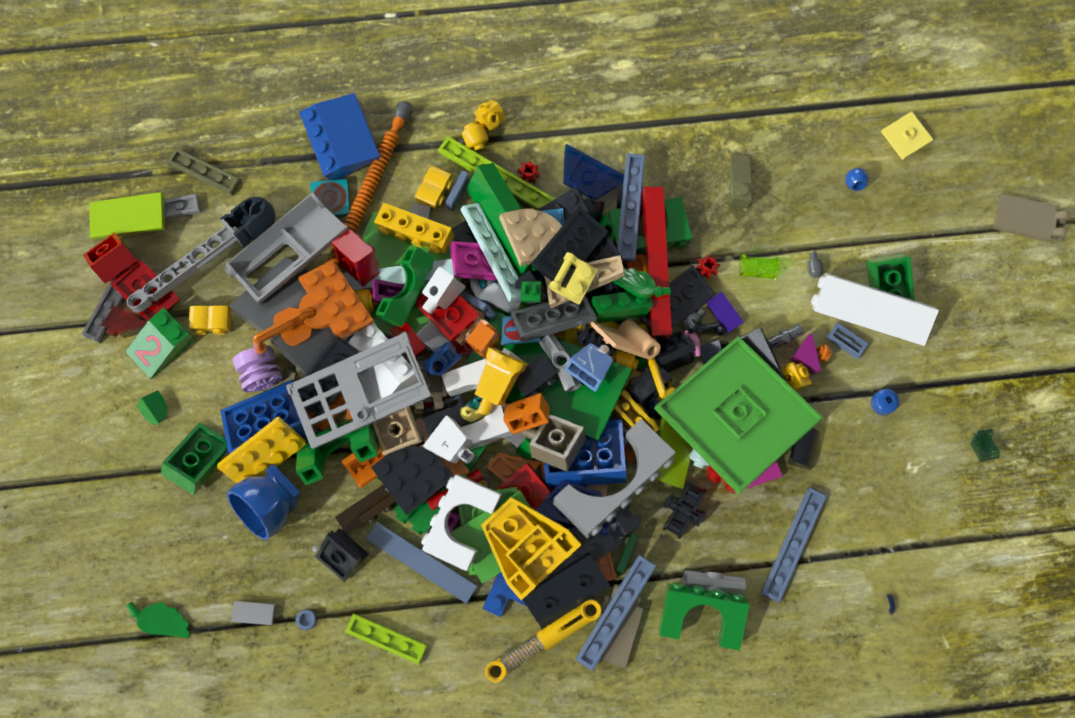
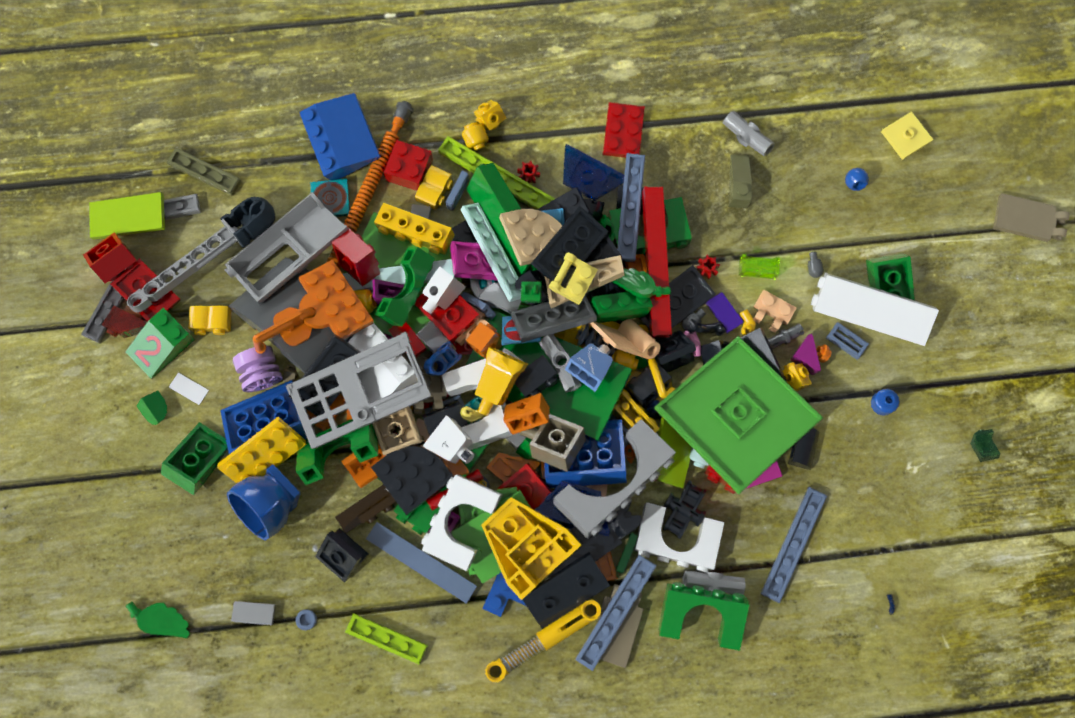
(188, 388): none -> white sticker
(408, 165): none -> red brick
(623, 129): none -> red plate
(701, 556): none -> white arch
(748, 133): none -> light grey piece
(749, 323): none -> yellow arm
(774, 307): none -> light nougat plate

